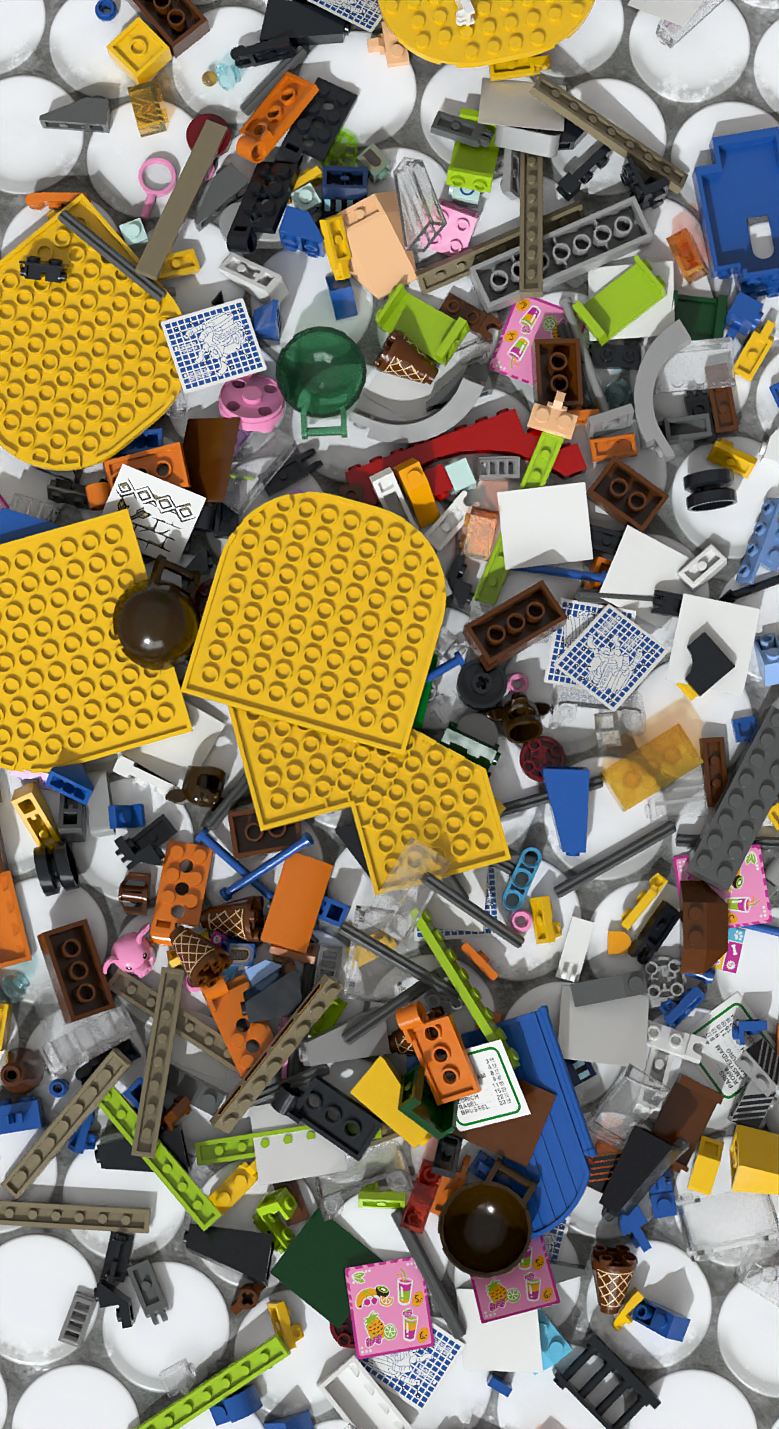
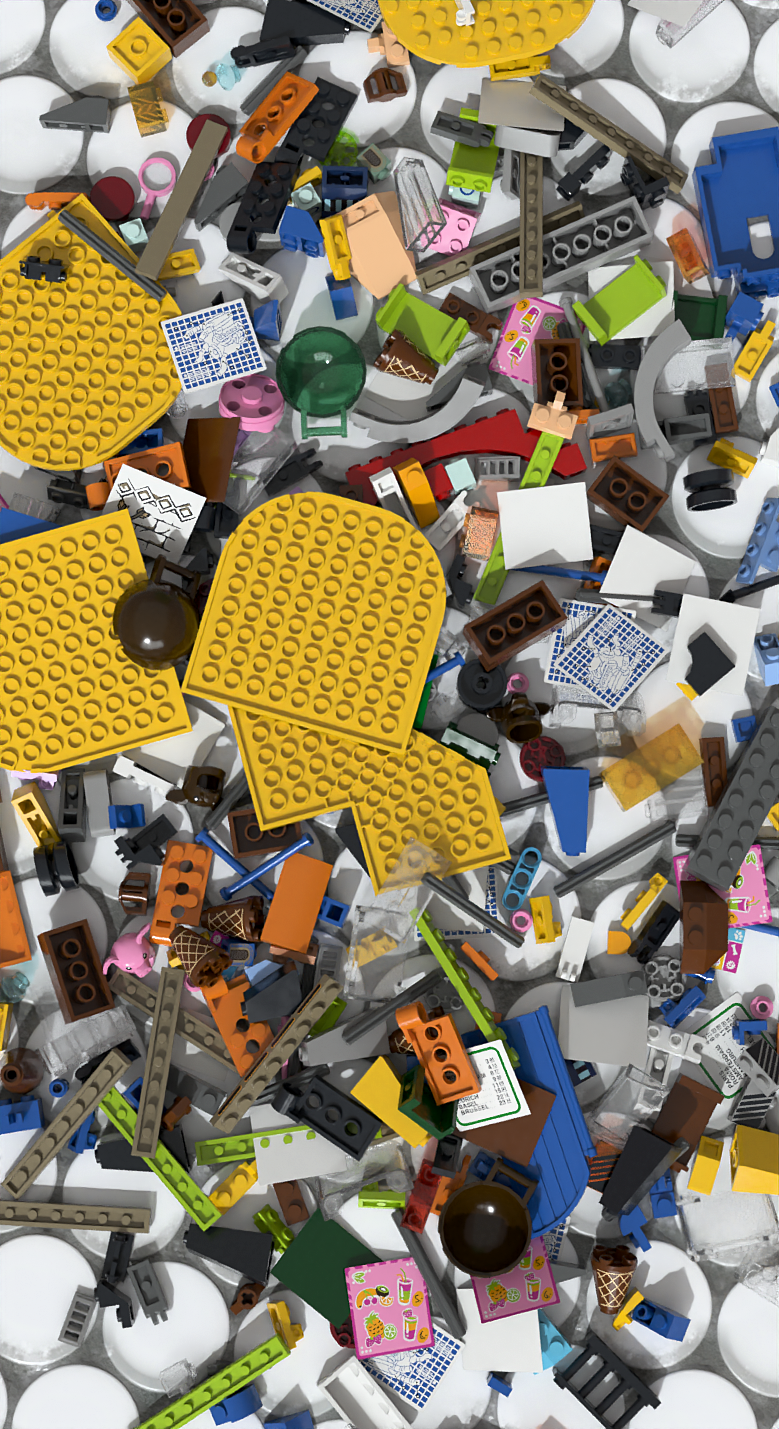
(71, 782): blue slope -> none
(113, 198): none -> dark red tile
(276, 1201): lime bracket -> none
(384, 85): none -> reddish brown piece
(398, 960): dark grey axle -> none
(702, 568): white slope -> none
(754, 1007): none -> bright pink plate

